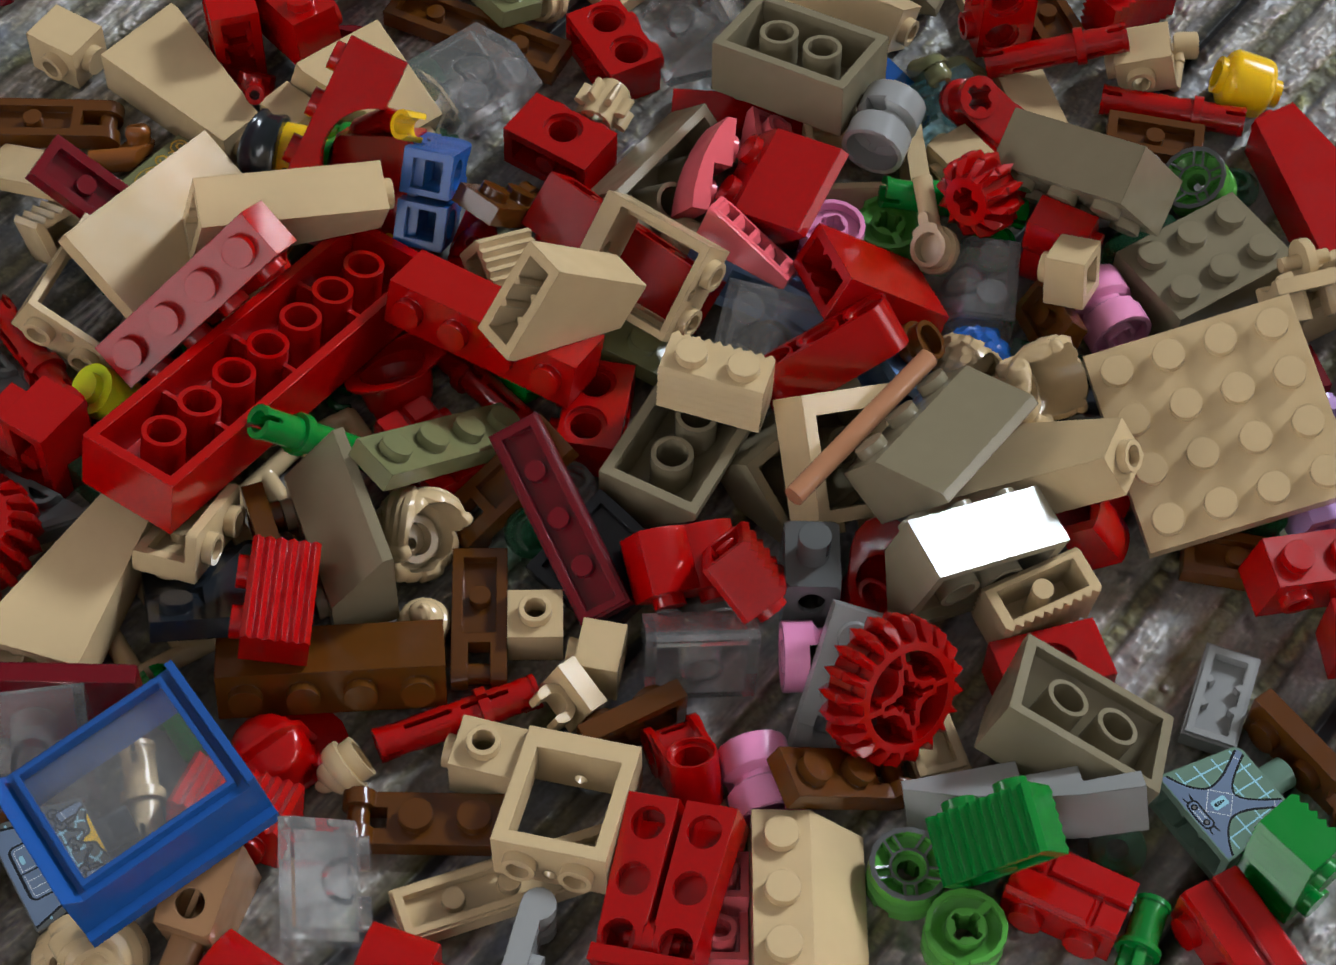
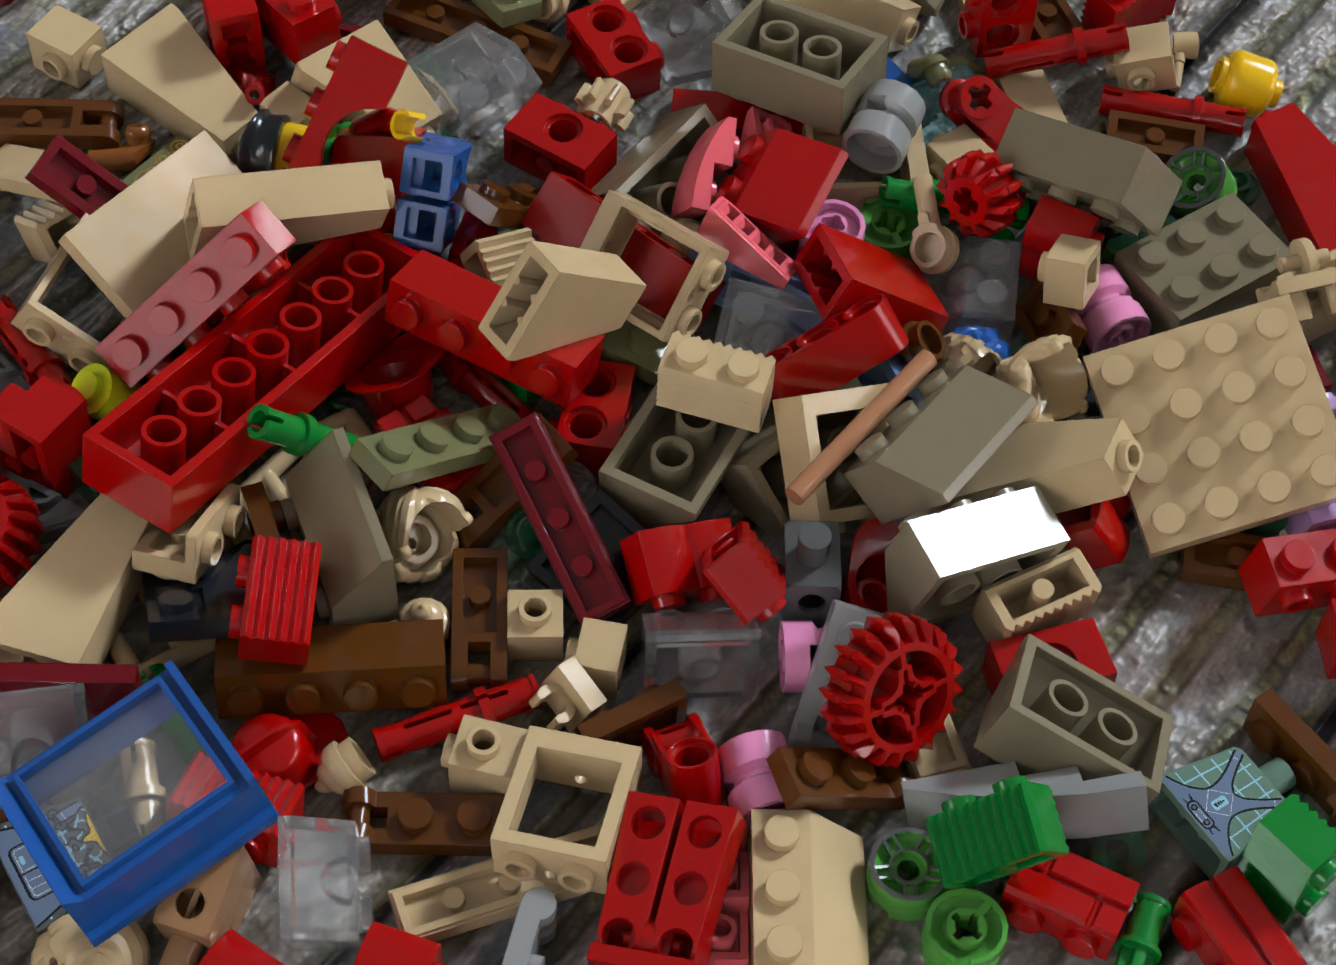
(1219, 700): light grey plate -> none

